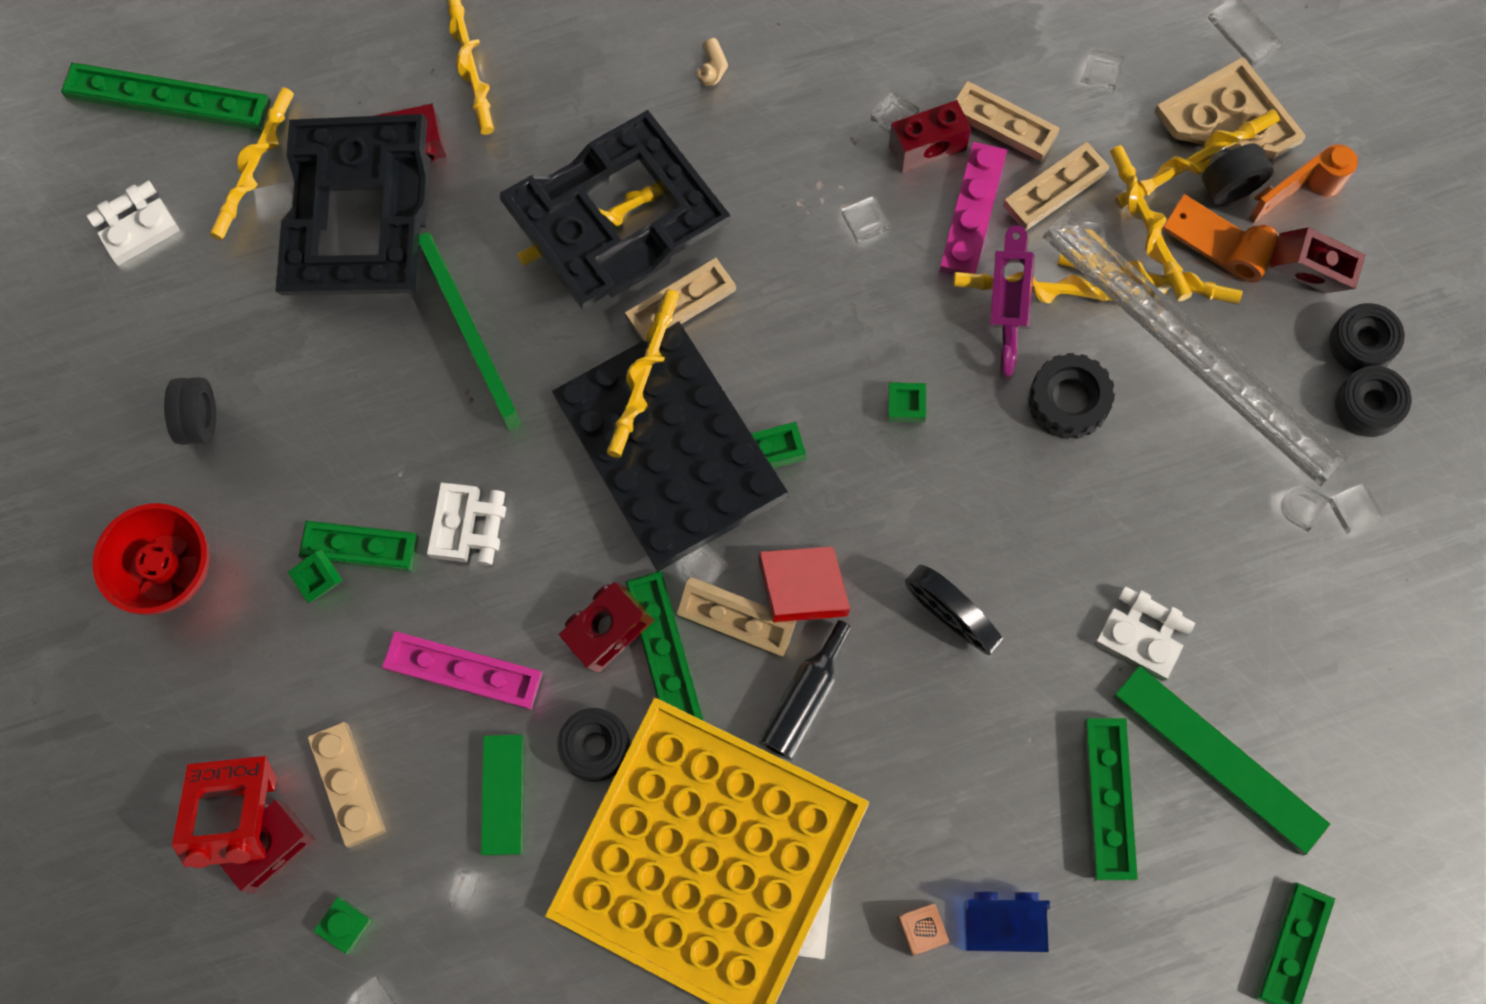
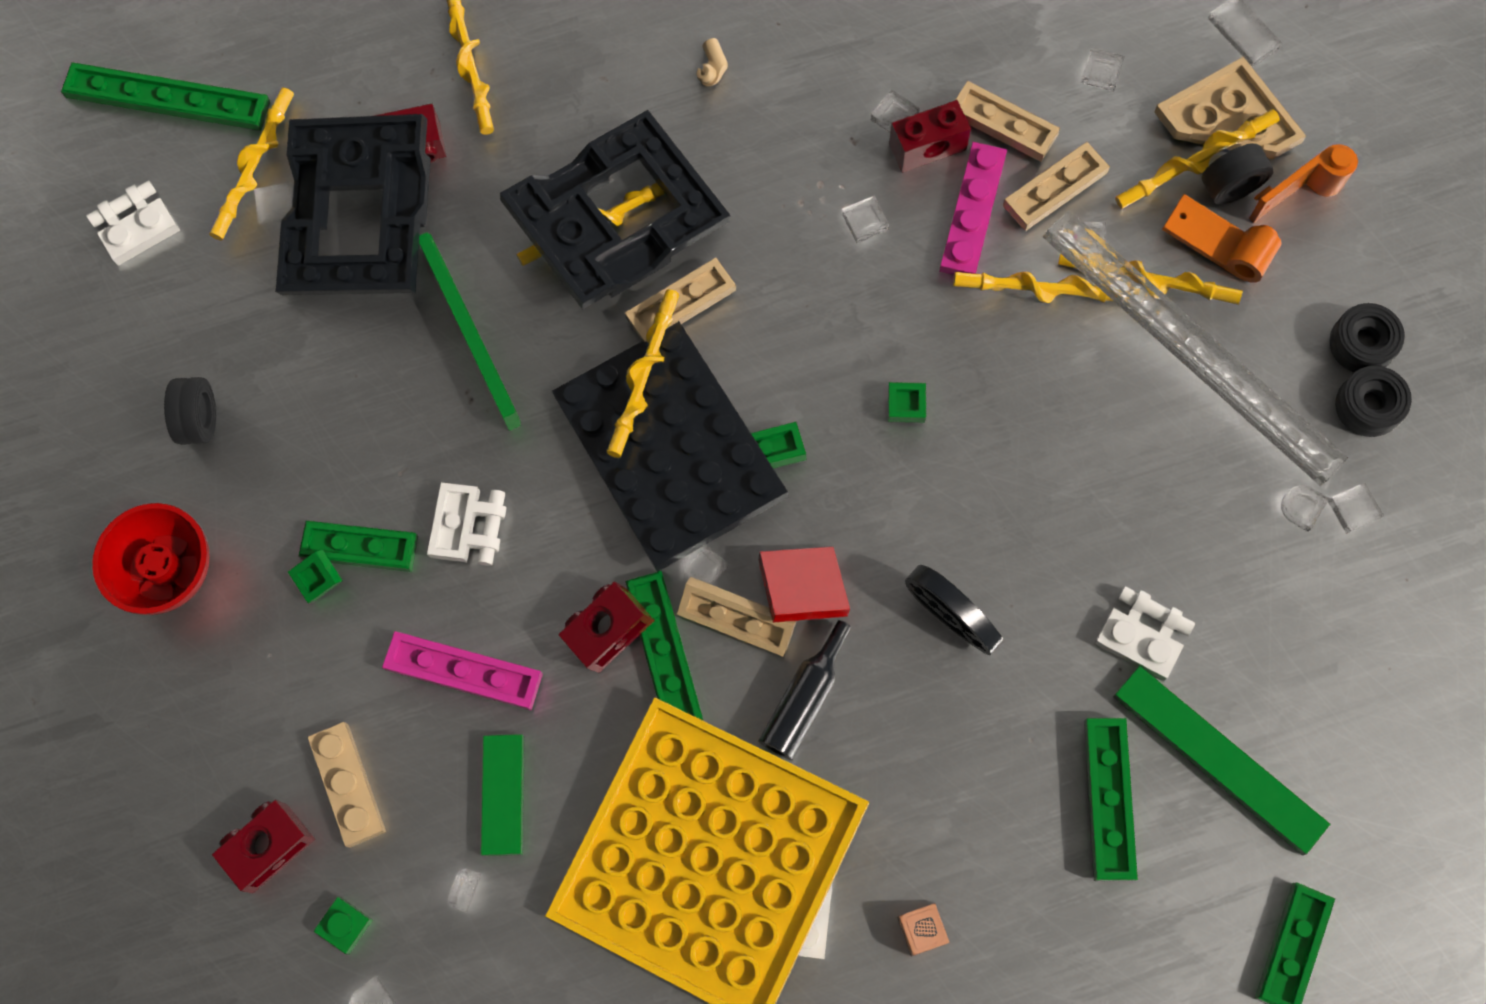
(220, 779): red window -> none
(577, 729): black tyre -> none
(1006, 924): clear blue bracket -> none
(1012, 300): magenta piece -> none
(1076, 368): black tyre -> none
(1154, 244): yellow piece -> none
(1317, 260): dark red brick -> none

